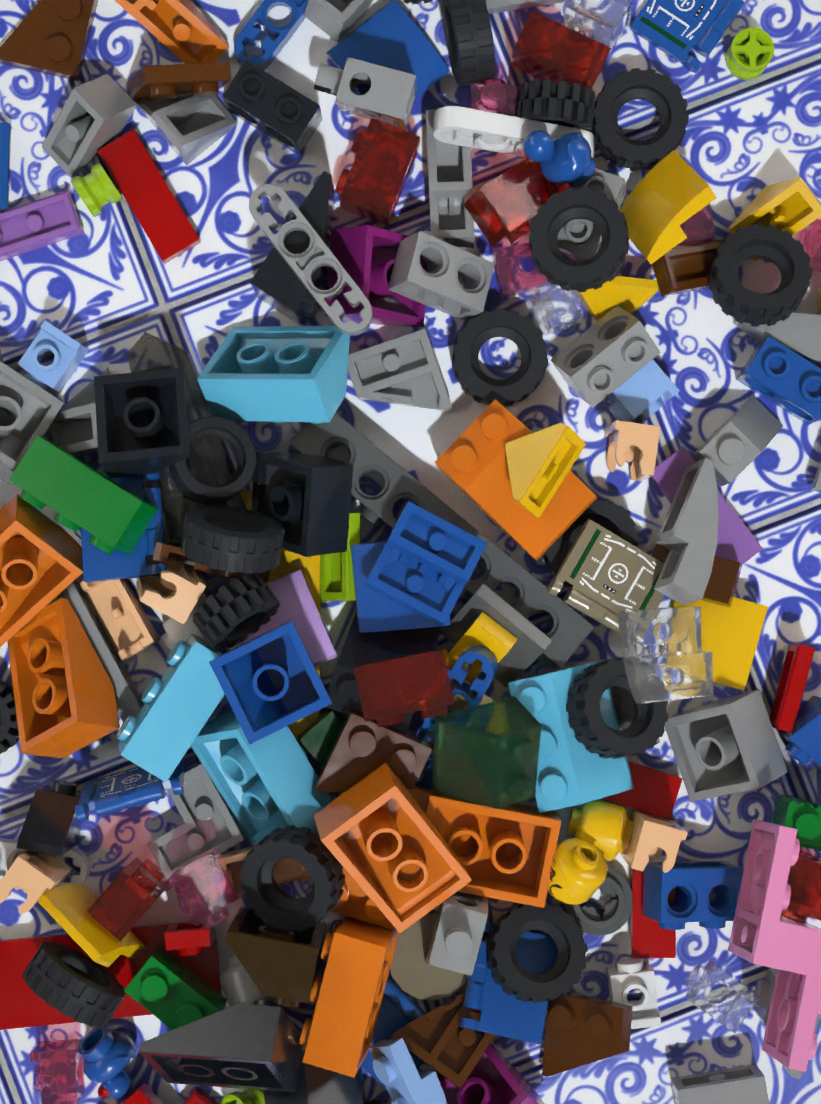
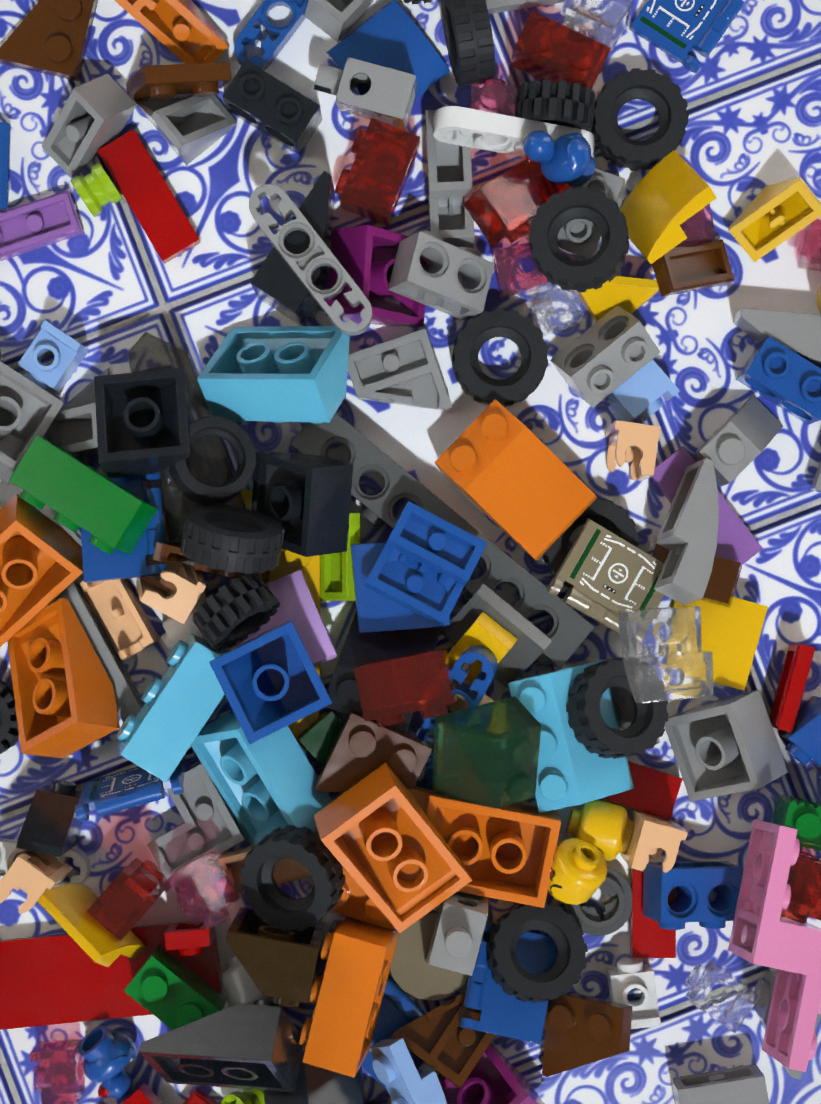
(74, 984): black tyre -> none
(540, 465): yellow slope -> none
(753, 44): lime wheel -> none
(764, 243): black tyre -> none

